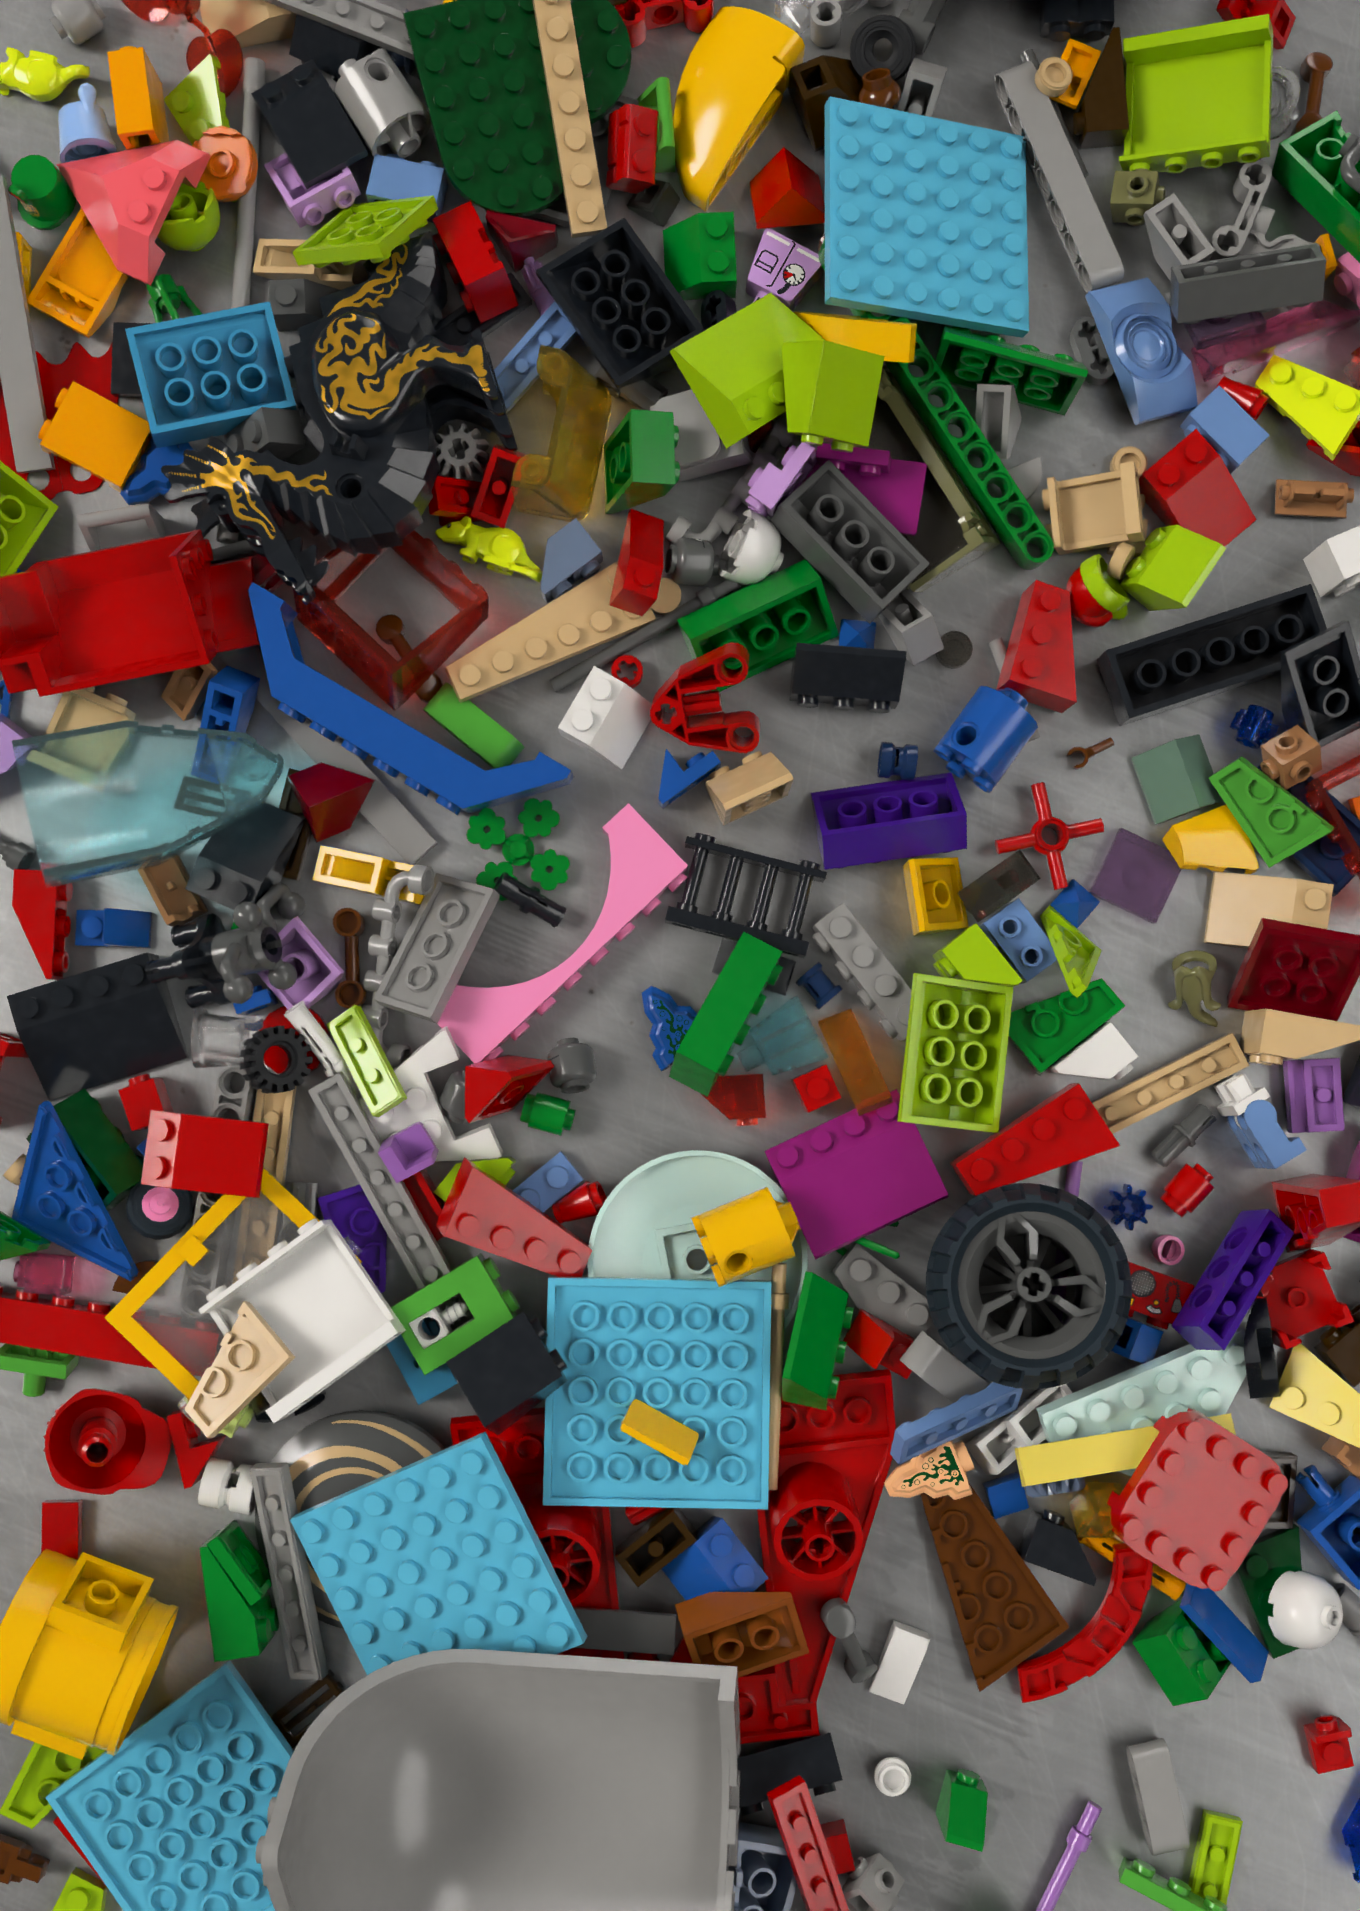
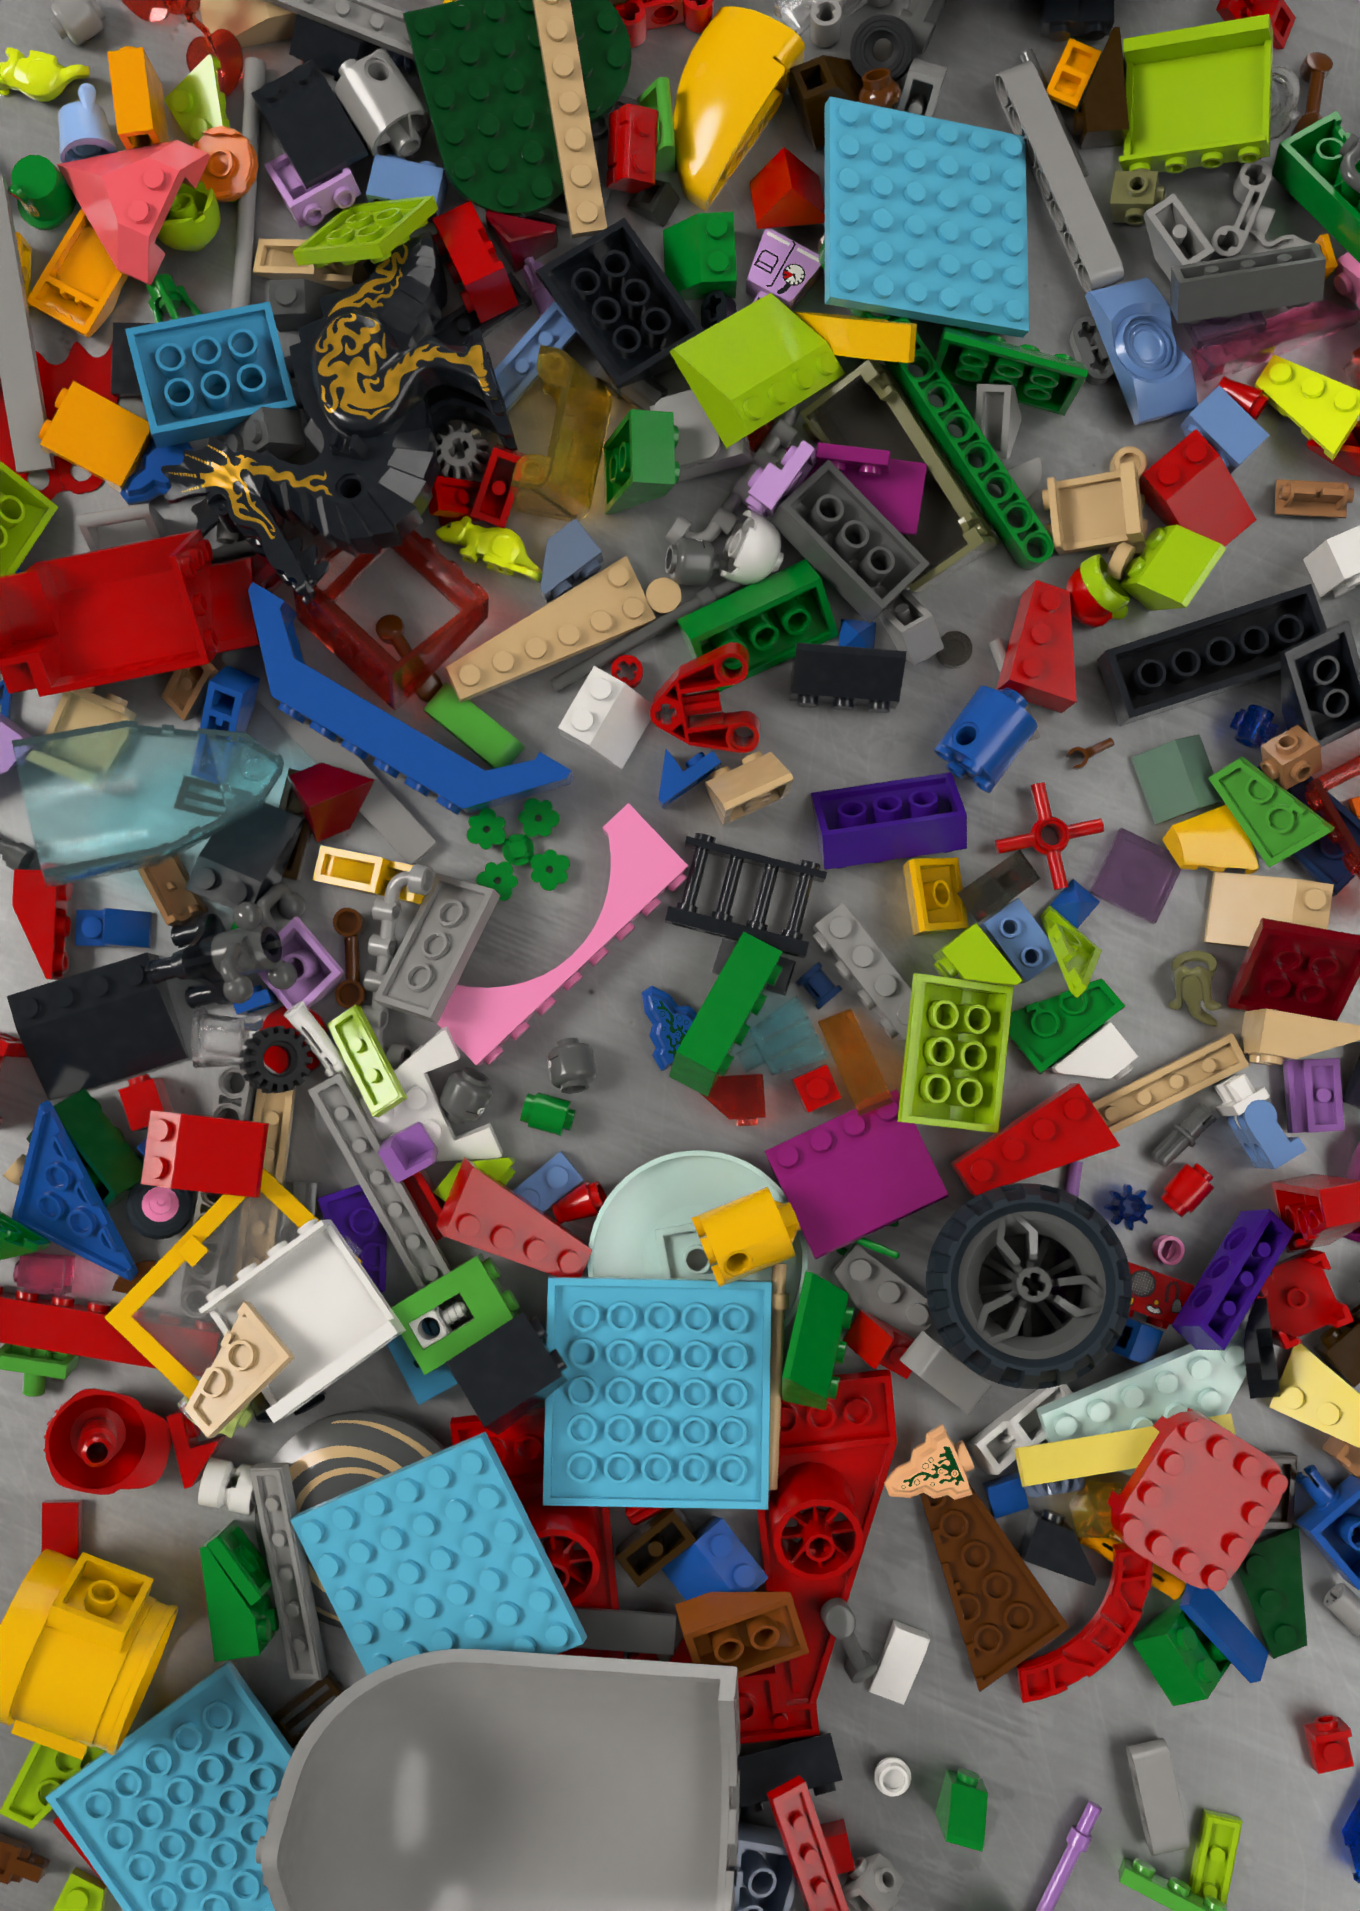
(500, 1084): red slope -> none
(529, 899): black pin -> none
(639, 564): red slope -> none
(659, 1431): yellow slope -> none
(830, 393): lime slope -> none
(905, 763): dark blue wheel -> none
(953, 1421): medium blue plate -> none
(1053, 76): tan tile -> none
(1304, 1610): white cylinder -> none

